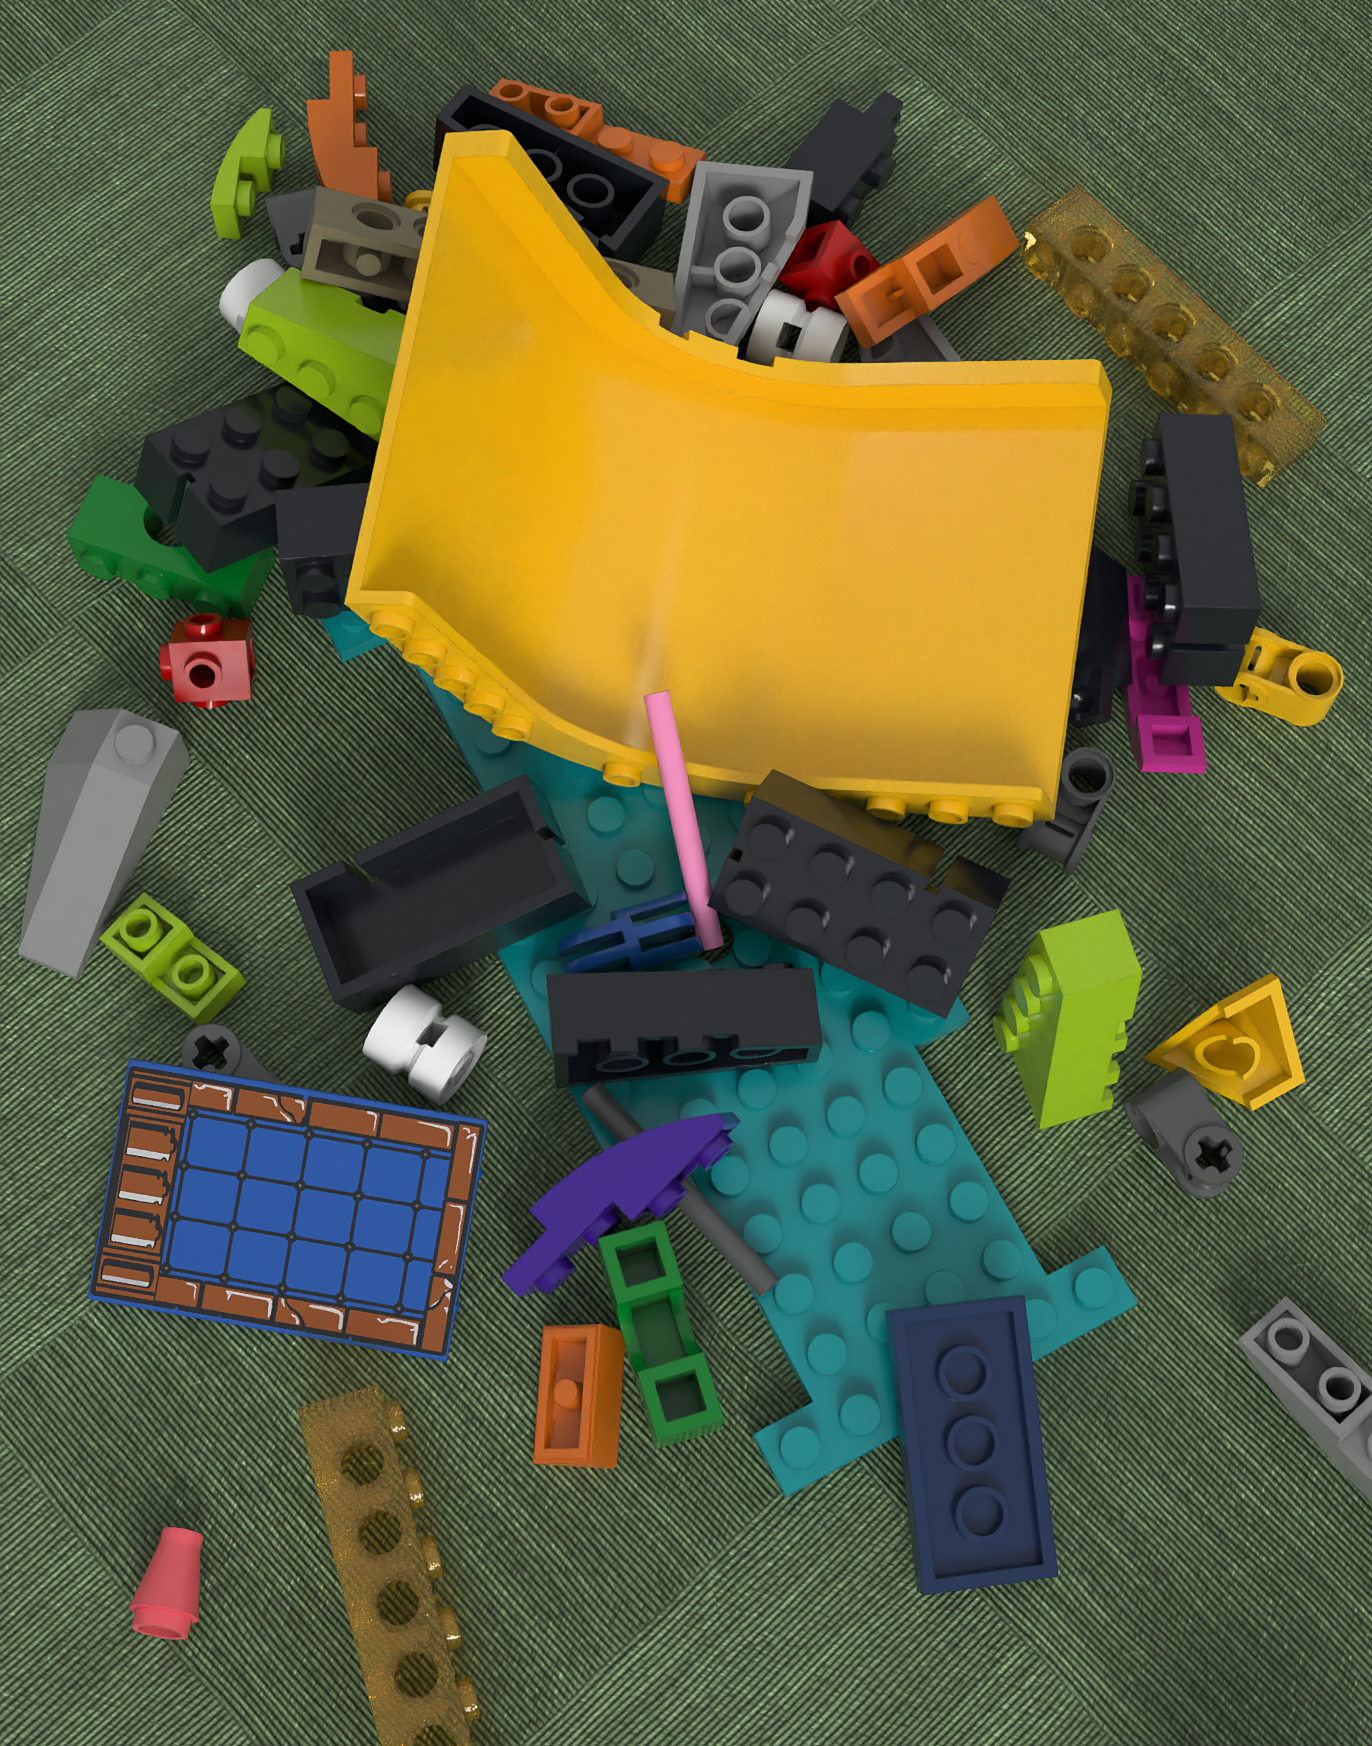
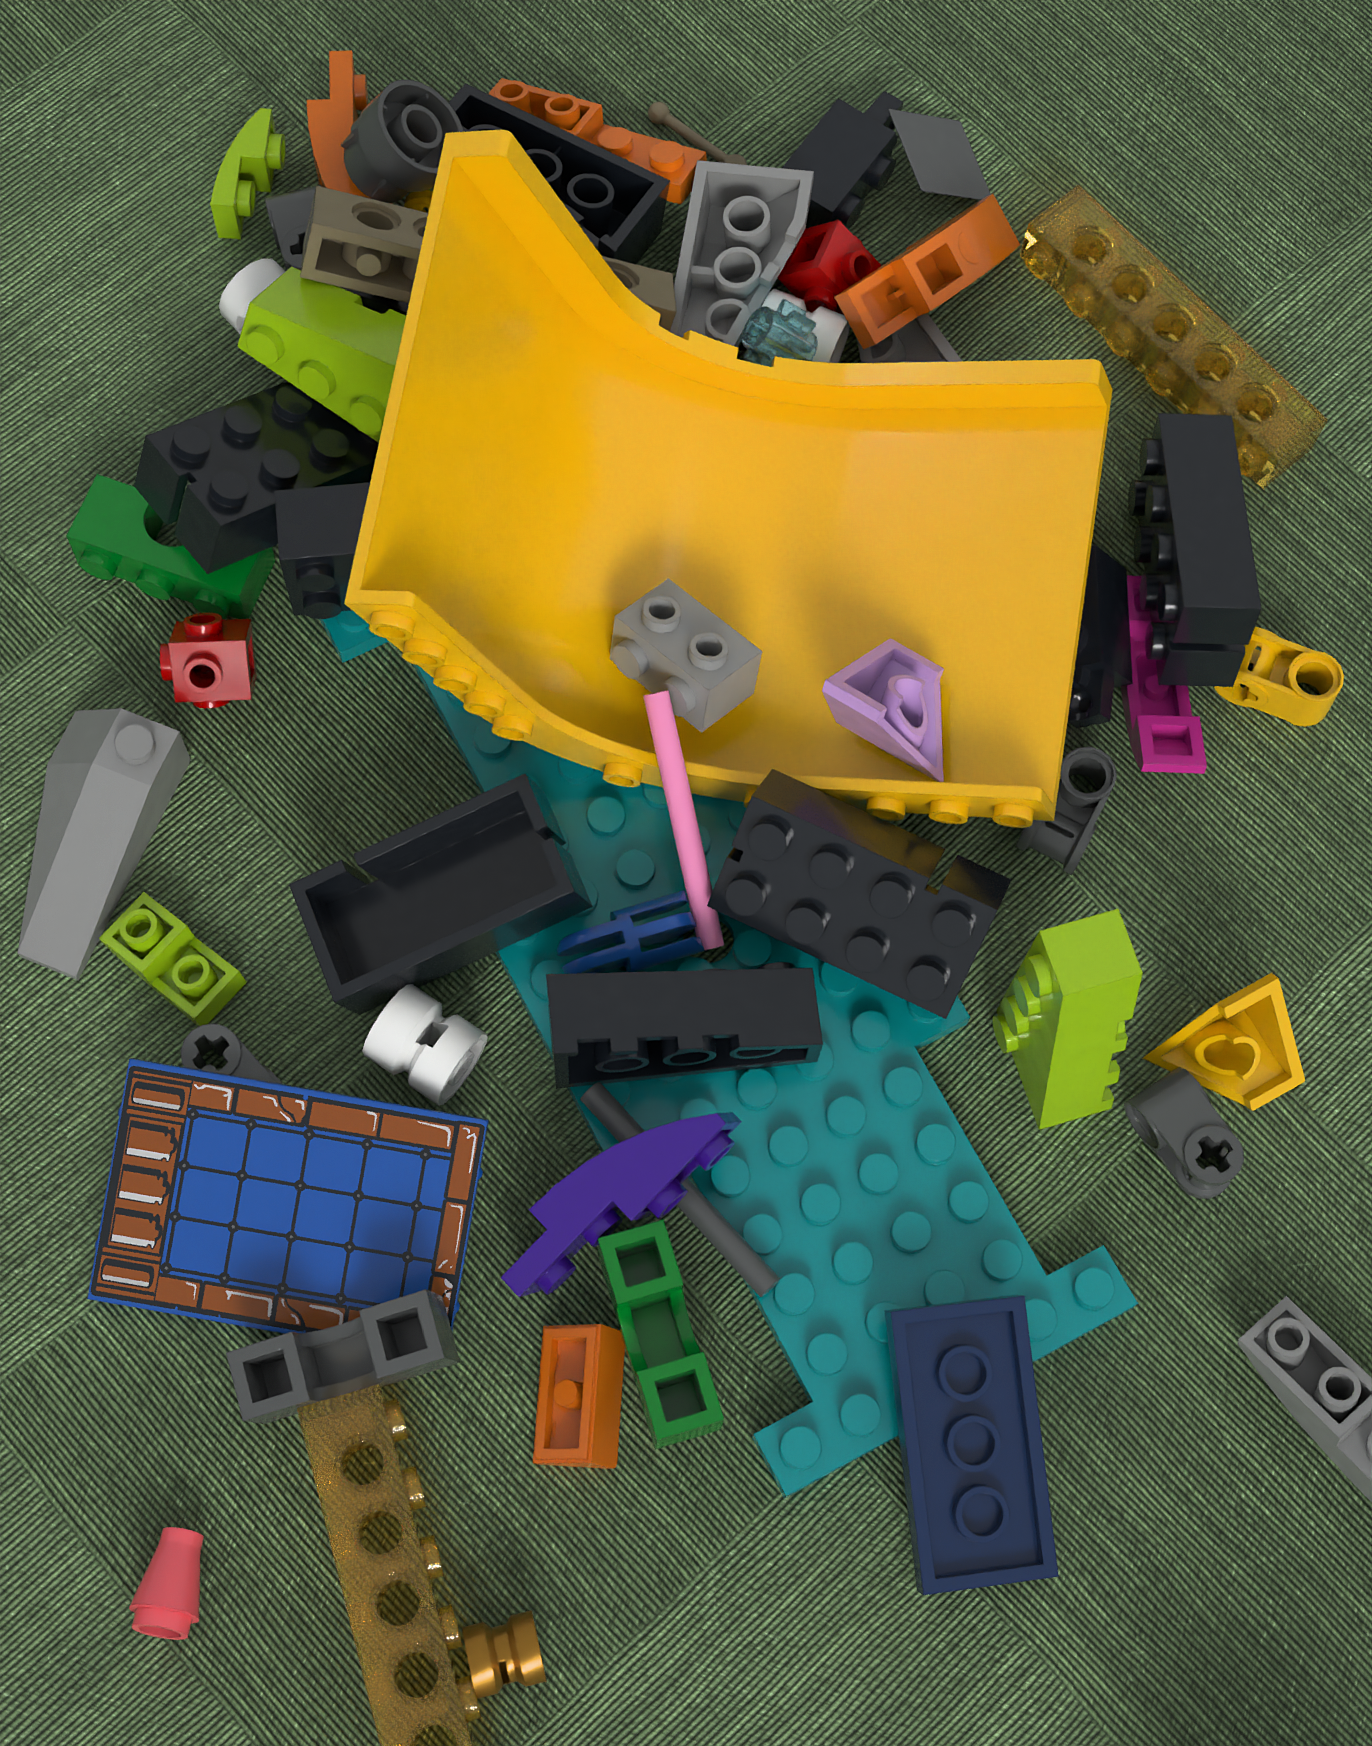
(378, 1348): none -> dark grey arch
(399, 141): none -> dark grey piece
(504, 1654): none -> pearl gold wheel
(660, 114): none -> dark tan hinge
(685, 648): none -> light grey brick
(779, 334): none -> clear light blue gear
(893, 703): none -> lavender slope
(940, 155): none -> dark grey sticker

